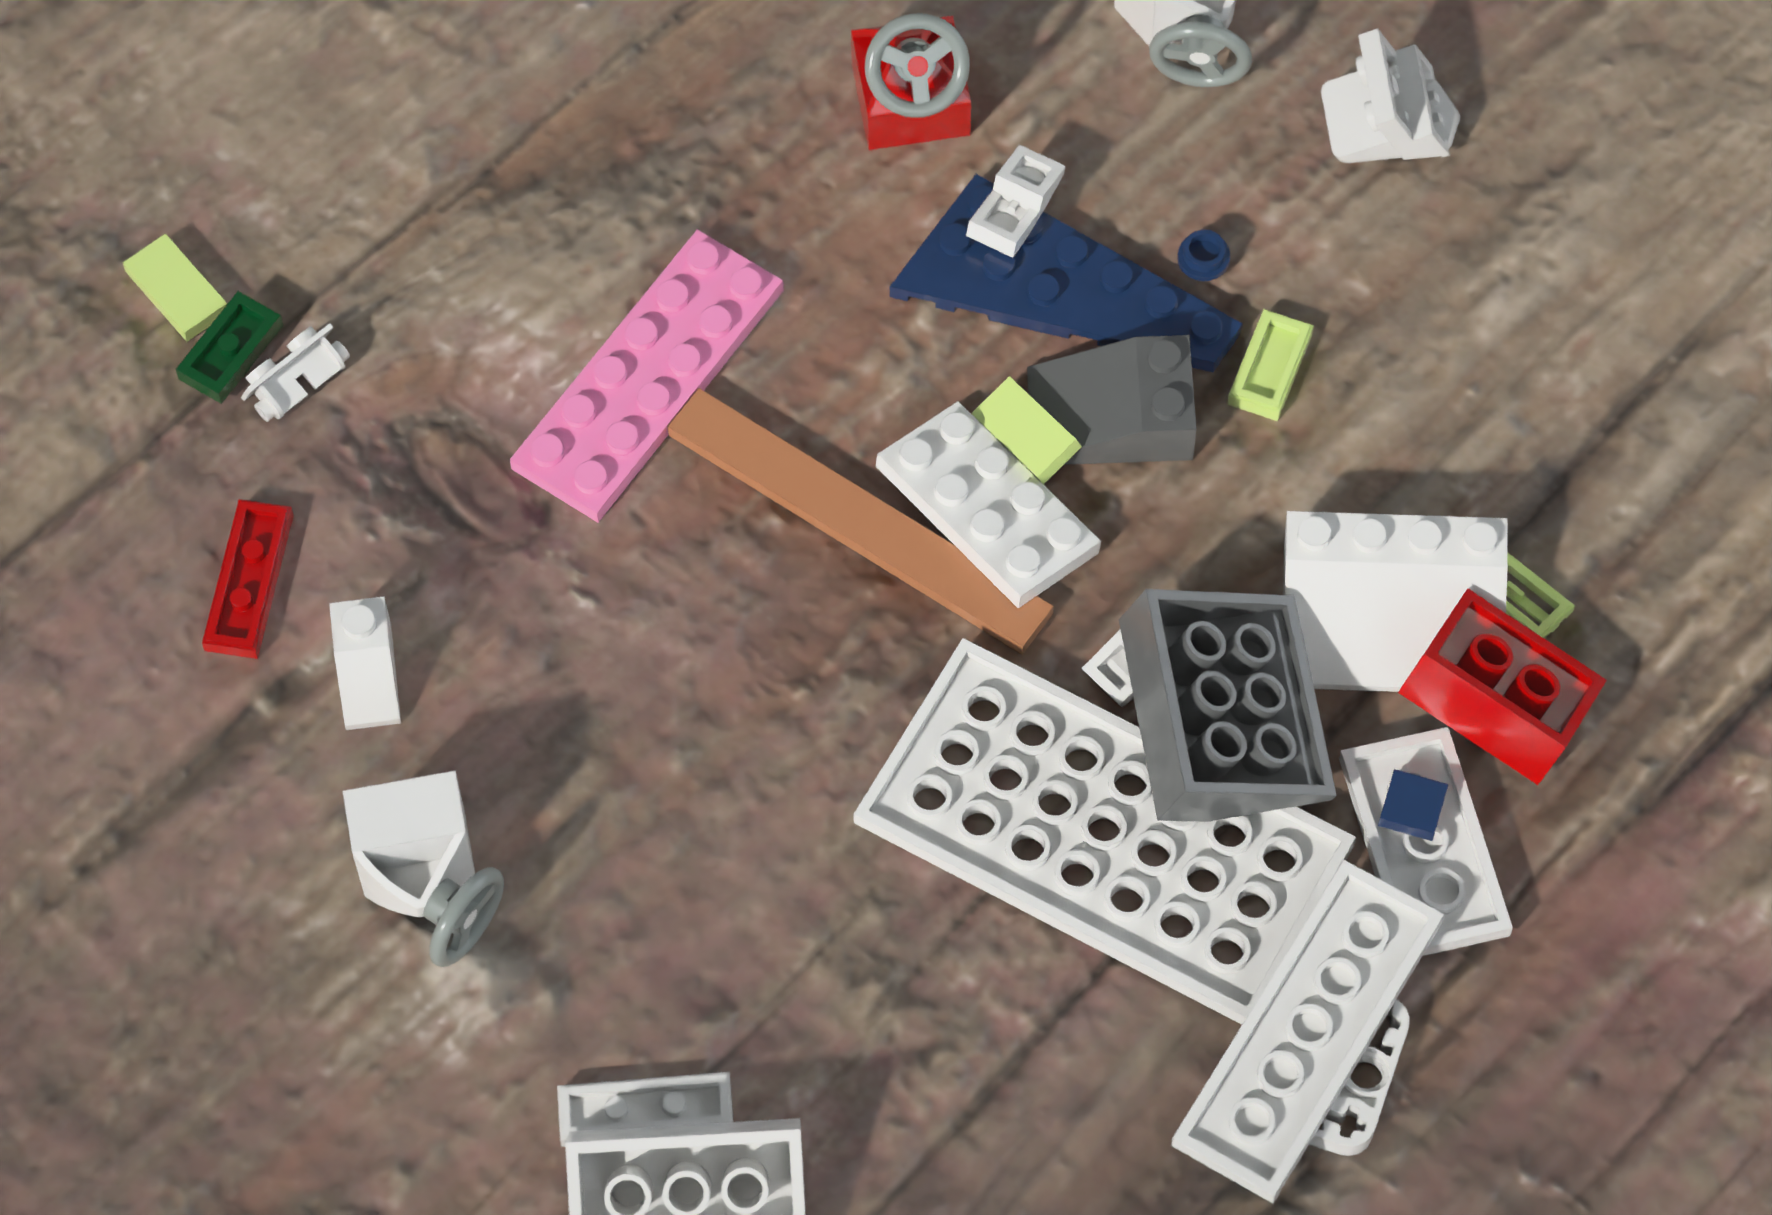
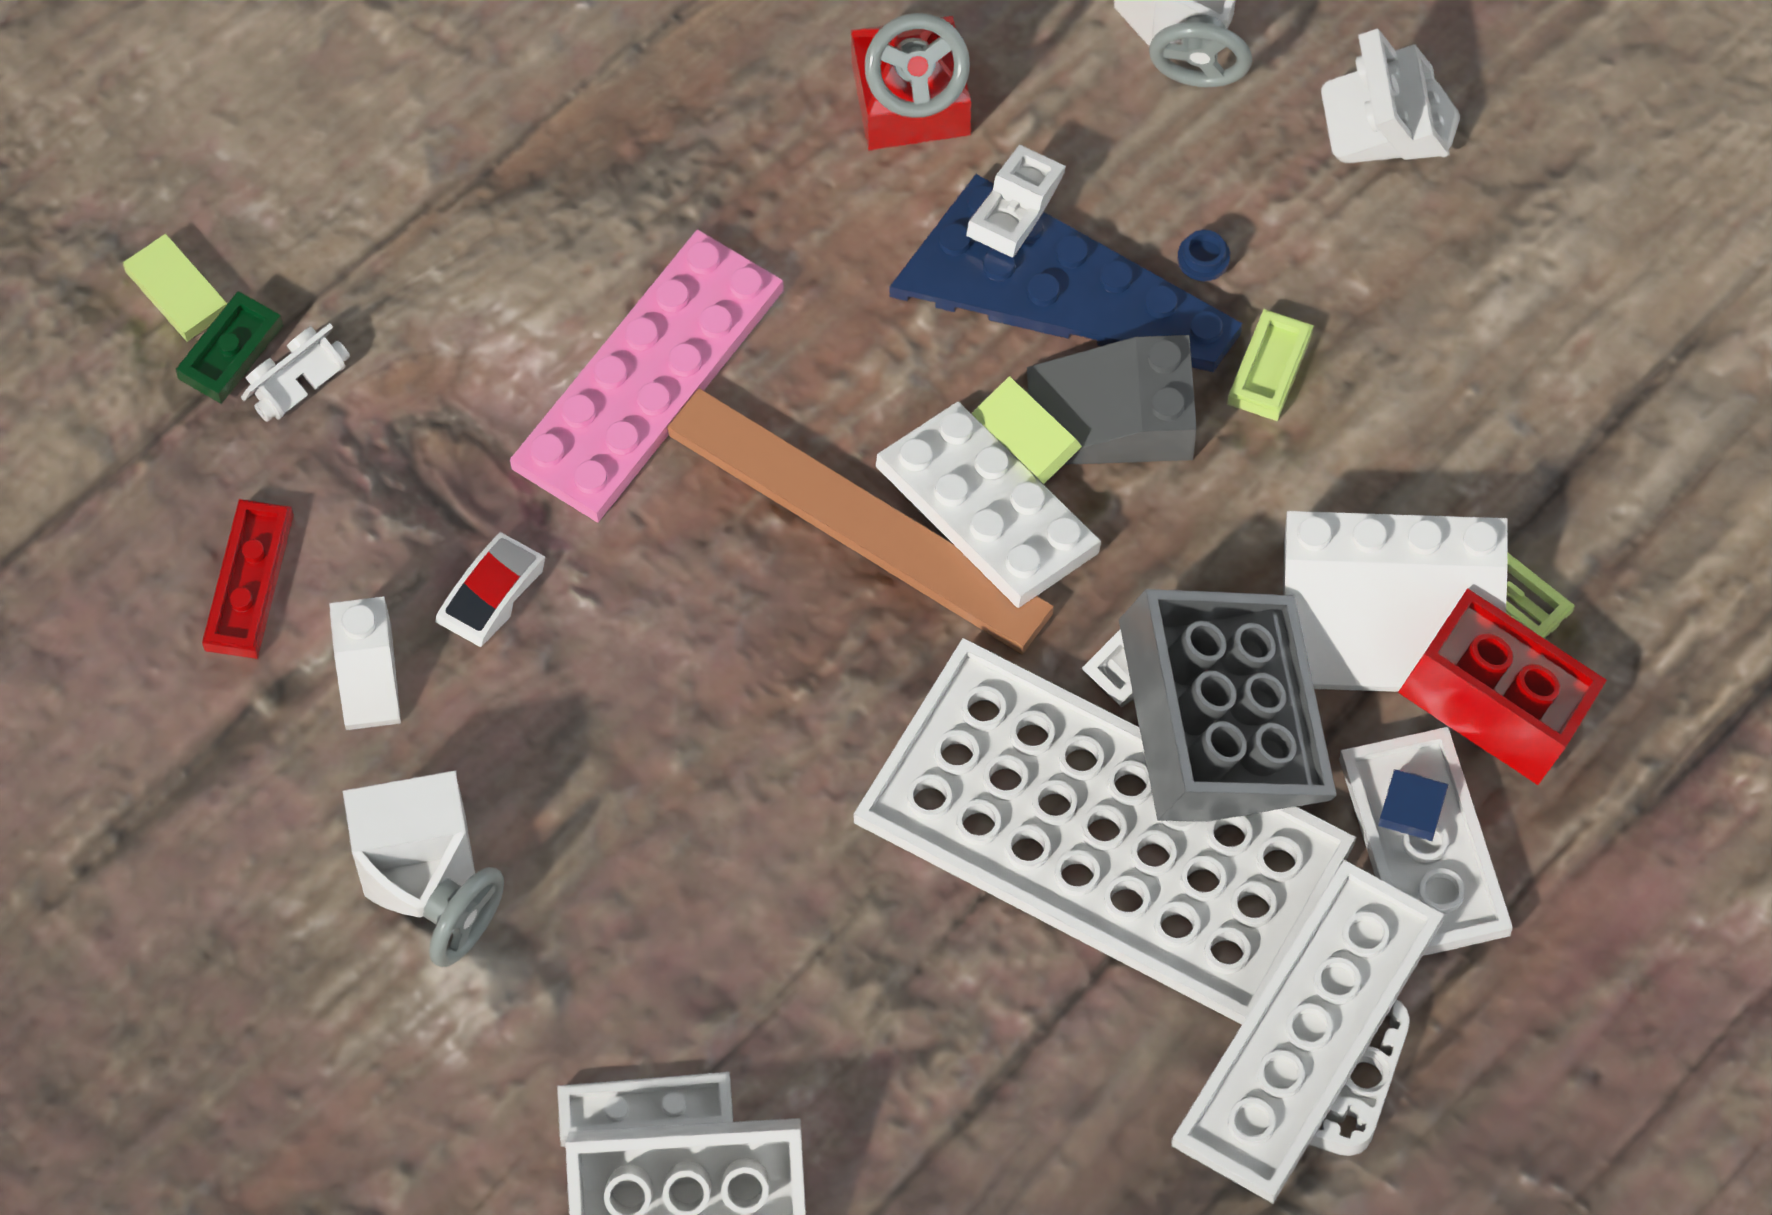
(488, 589): none -> slope

